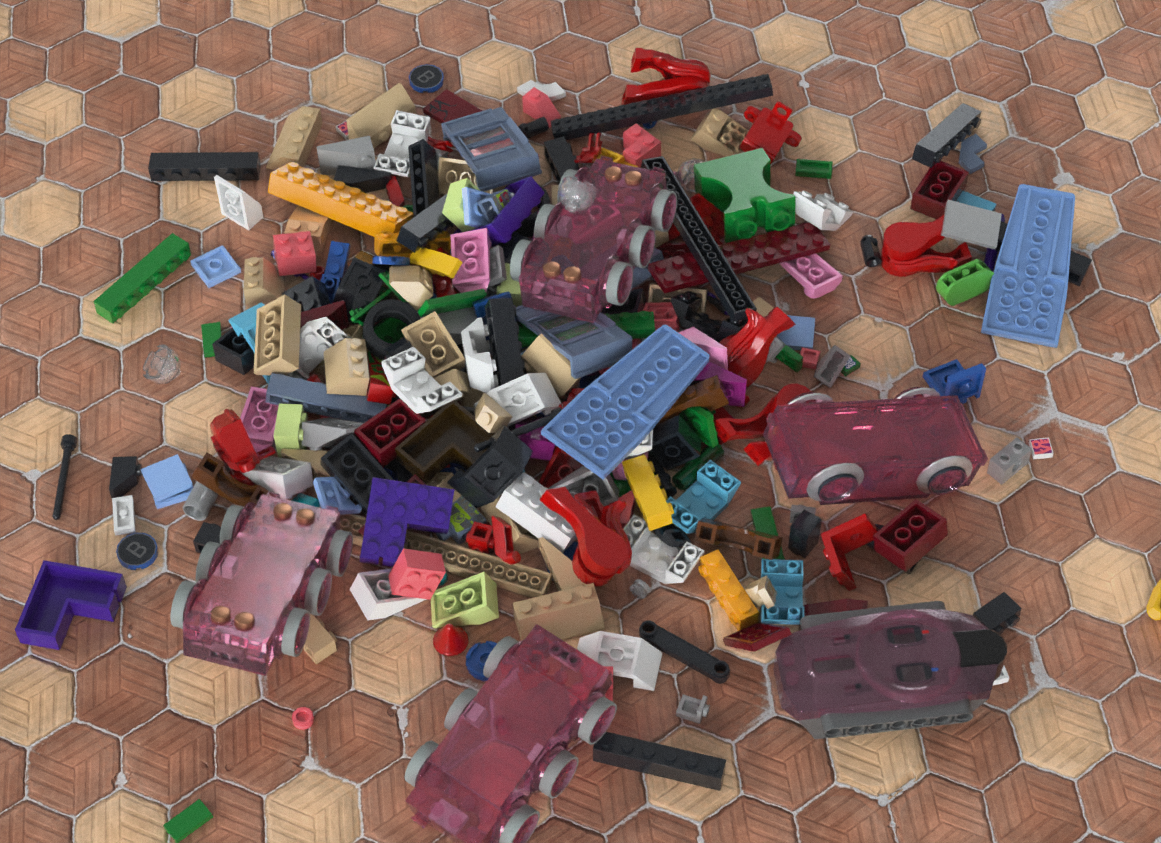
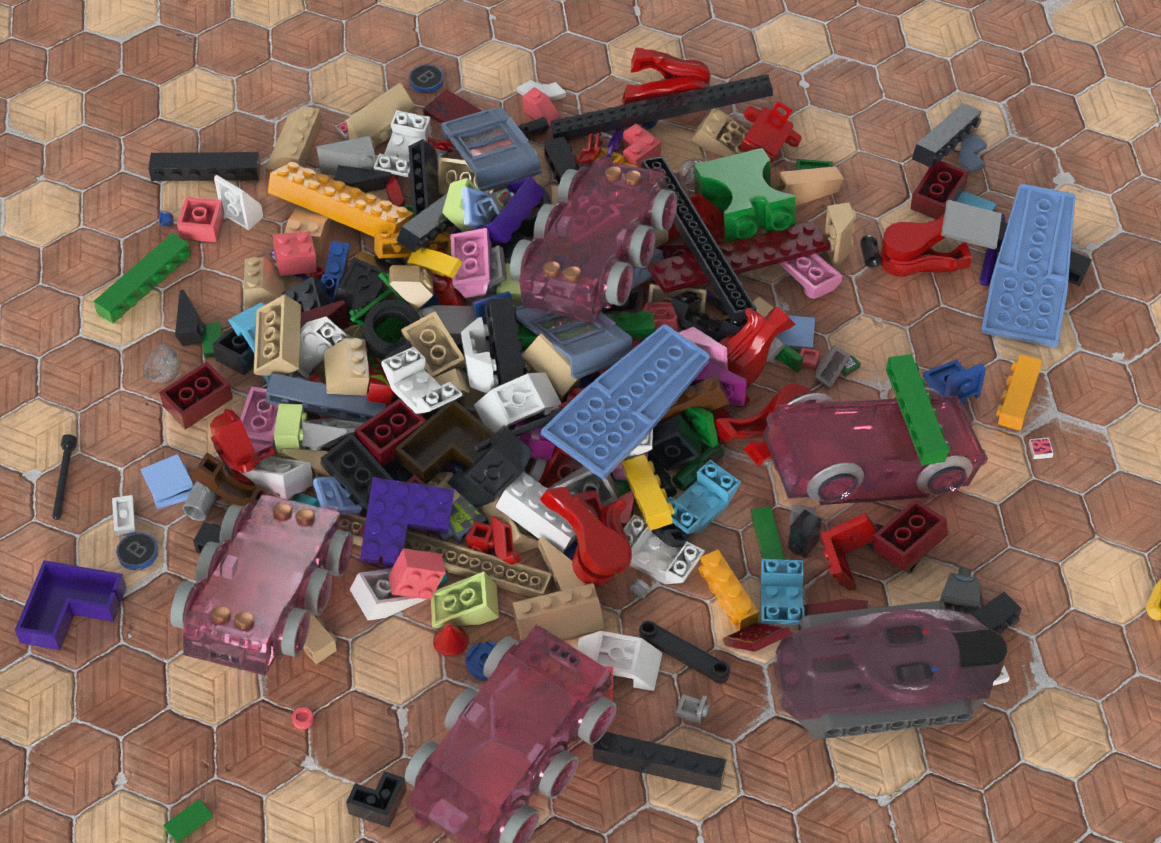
(124, 475): black slope -> none
(165, 218): none -> blue hinge
(188, 324): none -> black slope
(196, 395): none -> dark red brick
(200, 219): none -> coral brick
(215, 266): light blue tile -> none
(378, 804): none -> black brick
(391, 260): blue tile -> none
(451, 302): green tile -> none
(491, 414): tan slope -> none
(537, 469): none -> white beam
(576, 195): clear cylinder -> none
(615, 141): none -> dark purple axle
(749, 540): reddish brown arch -> none
(762, 592): tan plate -> none
(809, 183): none -> light nougat slope
(822, 210): white slope -> none
(839, 232): none -> tan slope
(917, 409): none -> green brick
(962, 592): none -> dark grey torso
(964, 282): bright green brick -> none
(1009, 460): light grey brick -> none
(1019, 393): none -> light orange brick

